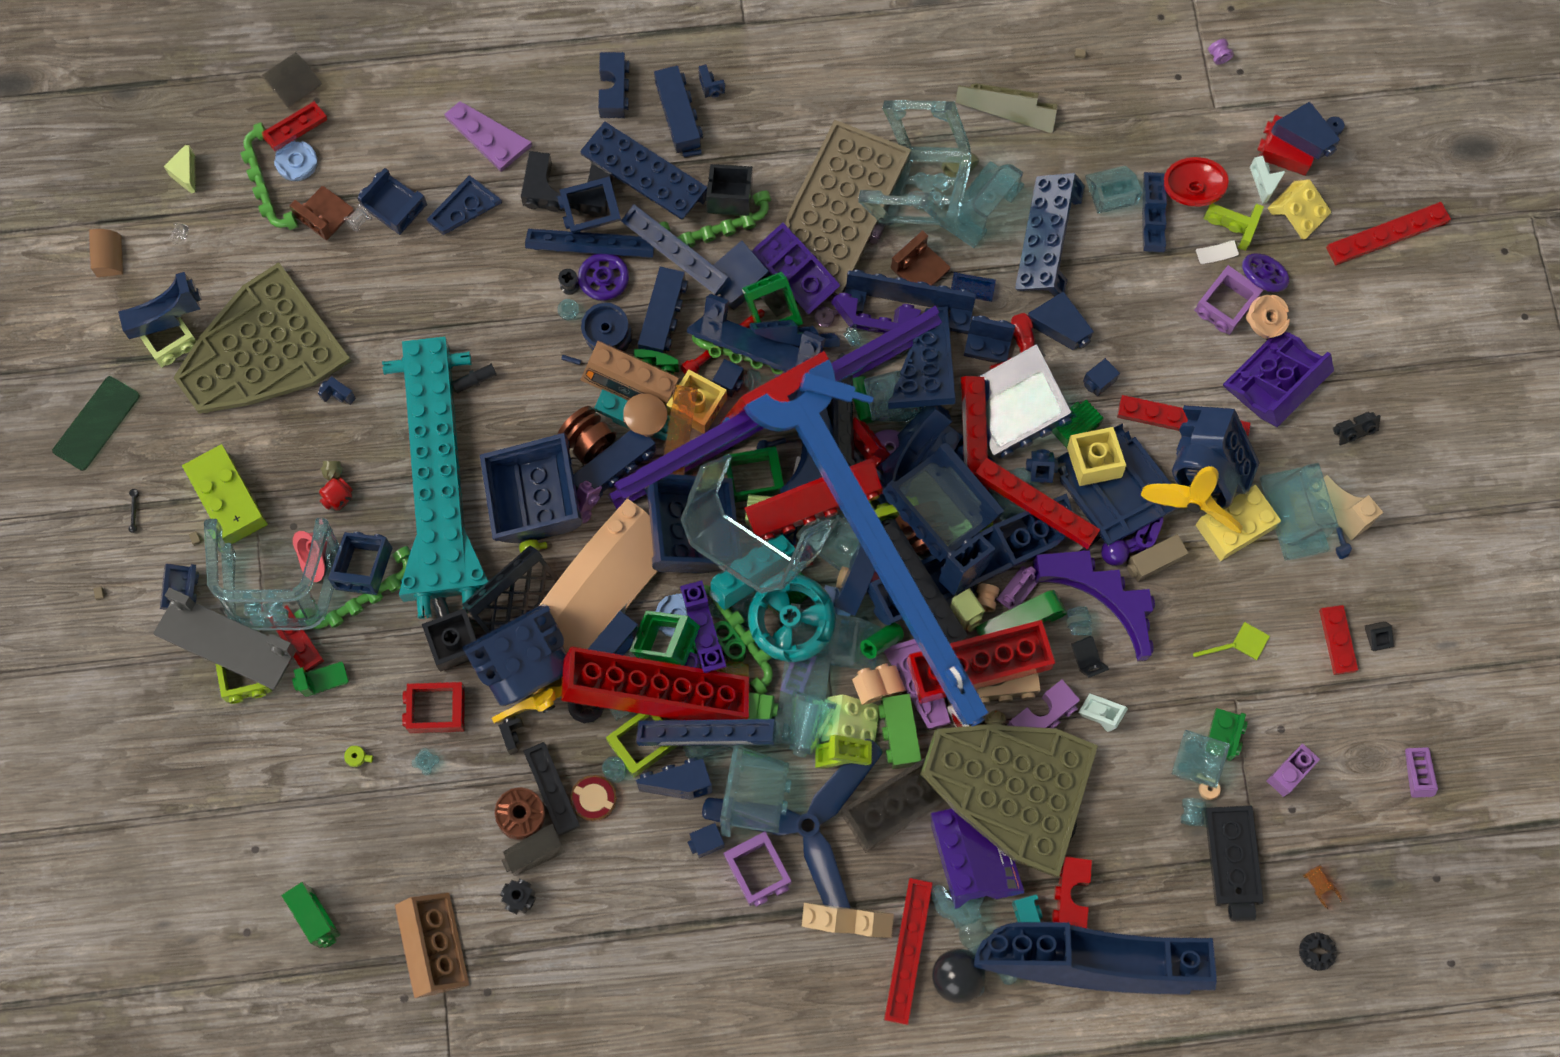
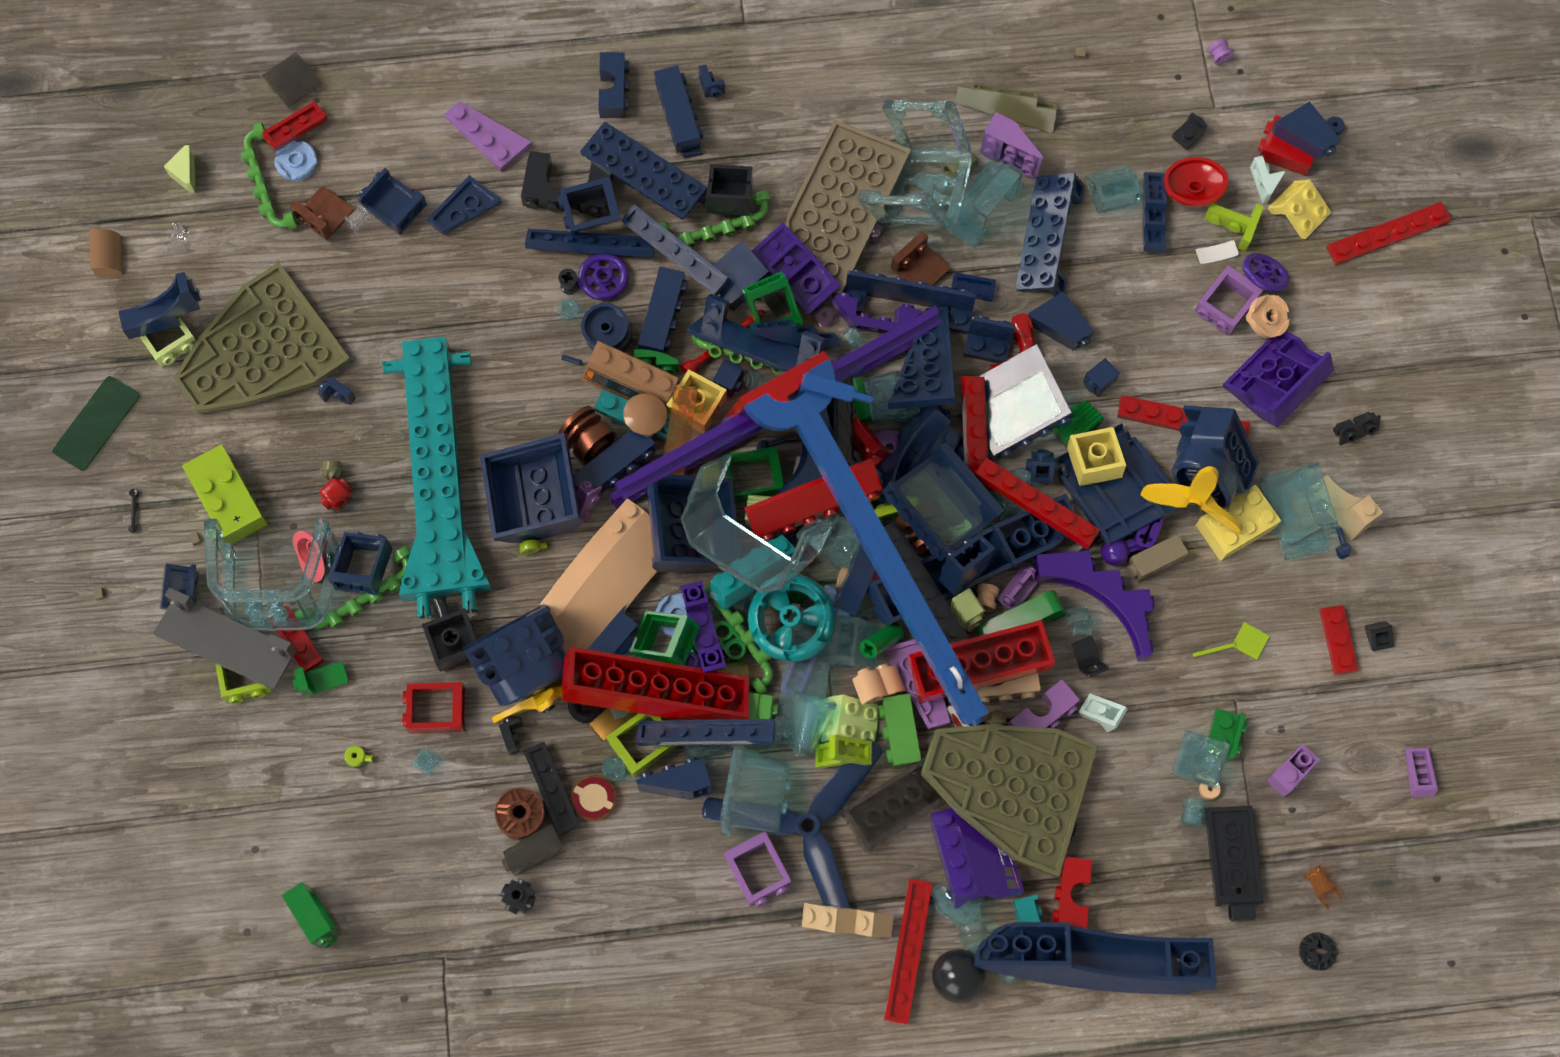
(431, 944): medium nougat slope -> none
(474, 378): black pin -> none
(502, 581): black fence -> none
(606, 724): none -> pearl gold slope
(705, 840): dark blue brick -> none
(1009, 145): none -> medium lavender slope
(1190, 131): none -> black bracket

